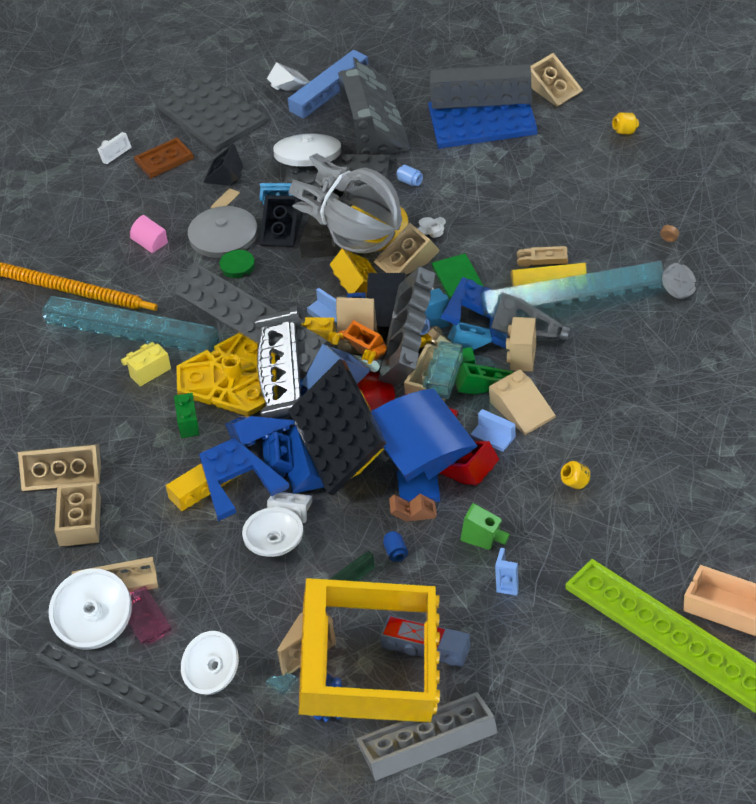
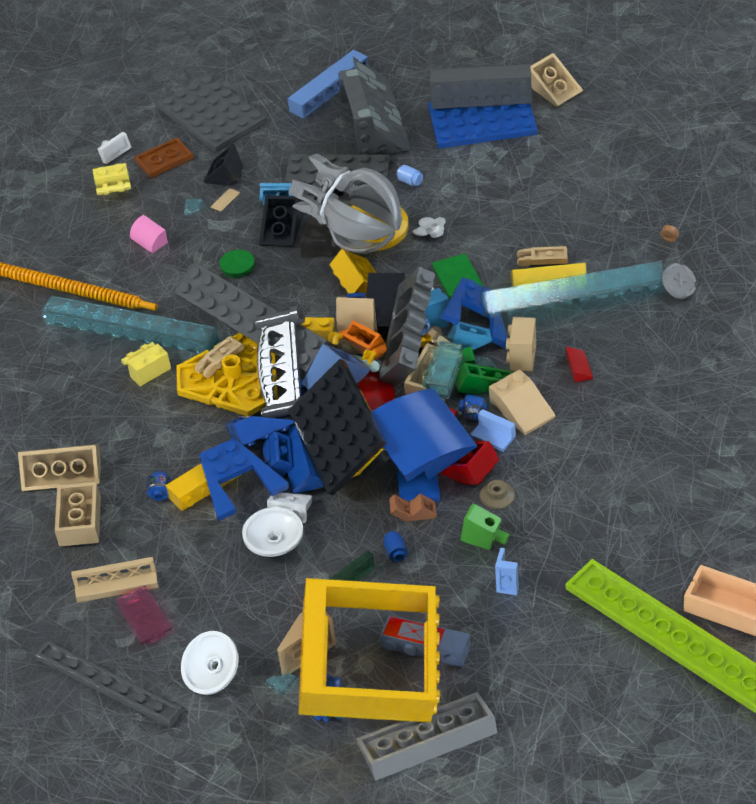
(90, 609): white dish -> none
(111, 179): none -> light yellow brick
(156, 485): none -> blue head
(186, 415): green brick -> none
(193, 206): none -> clear light blue tile
(215, 356): none -> tan hinge
(222, 231): light grey dish -> none
(286, 78): white slope -> none
(297, 149): white dish -> none
(324, 306): light blue panel -> none
(407, 252): tan slope -> none
(472, 406): none -> blue head
(497, 494): none -> dark tan piece
(507, 309): dark grey plate -> none
(575, 475): yellow head -> none
(578, 364): none -> red slope
(625, 123): yellow head -> none

